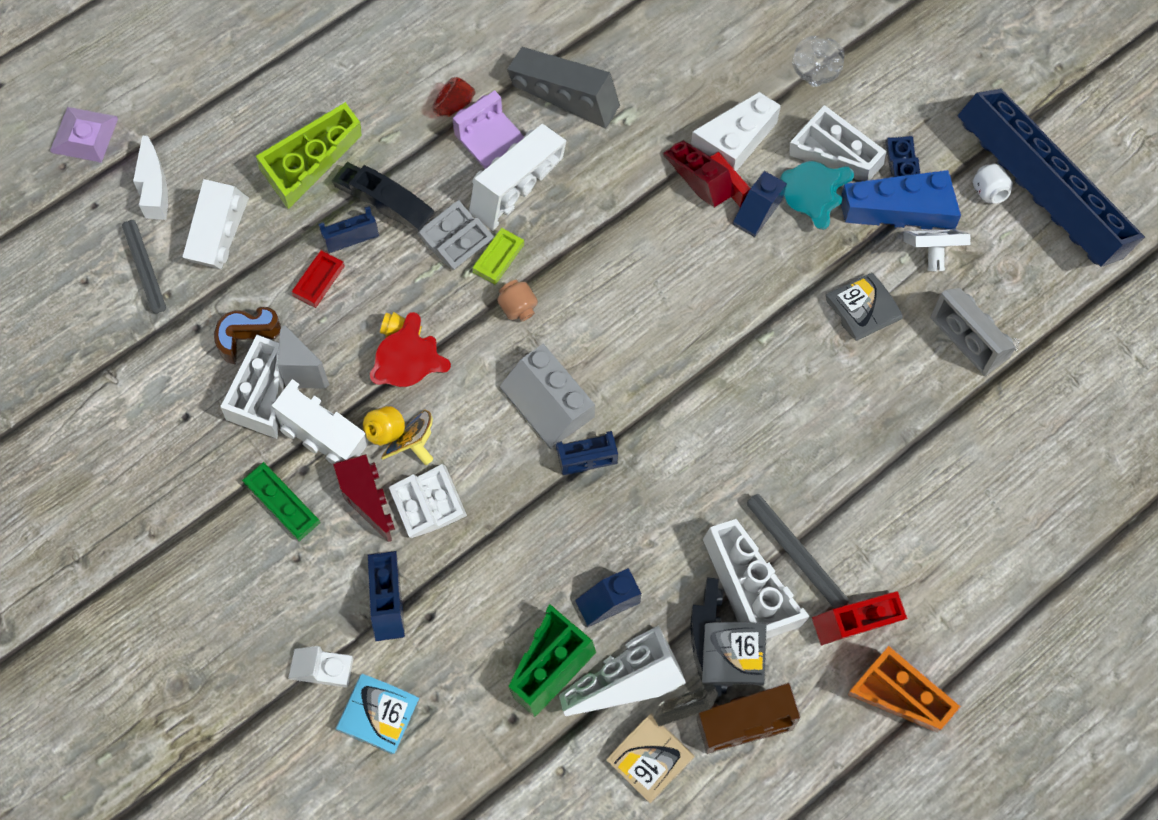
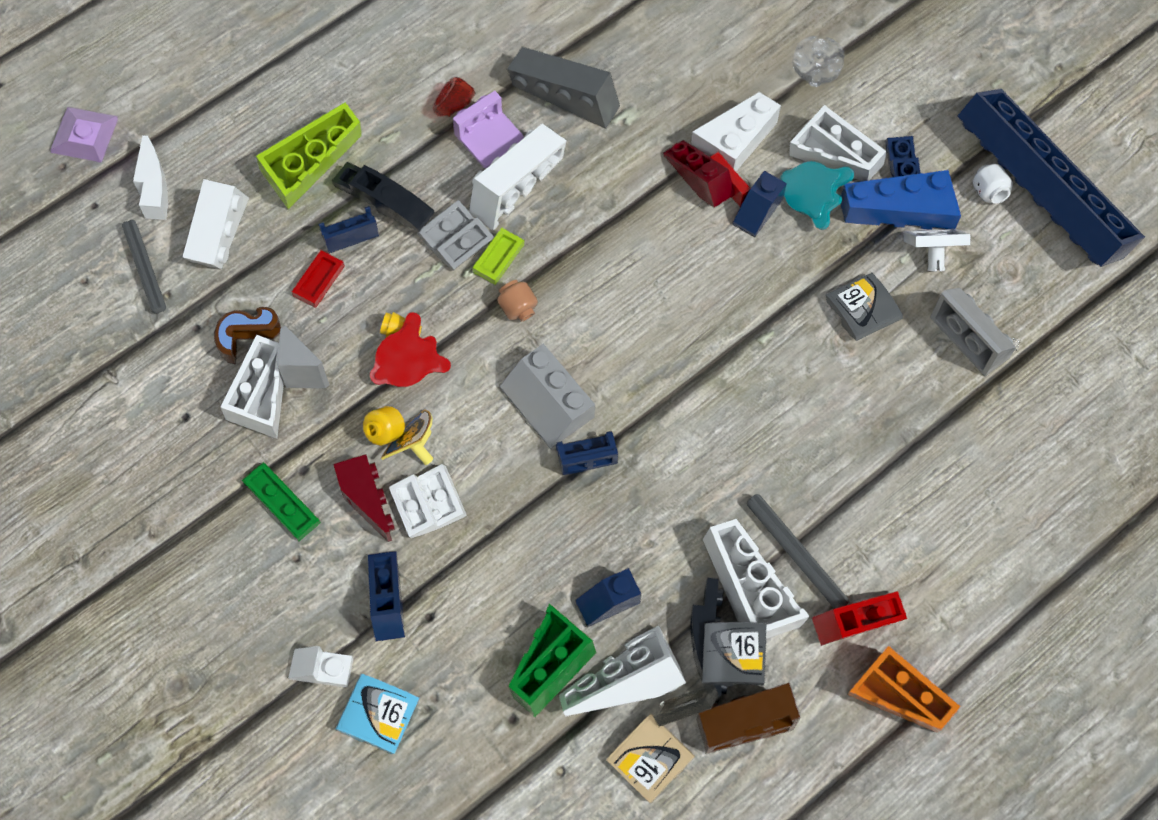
(317, 426): white wedge -> none

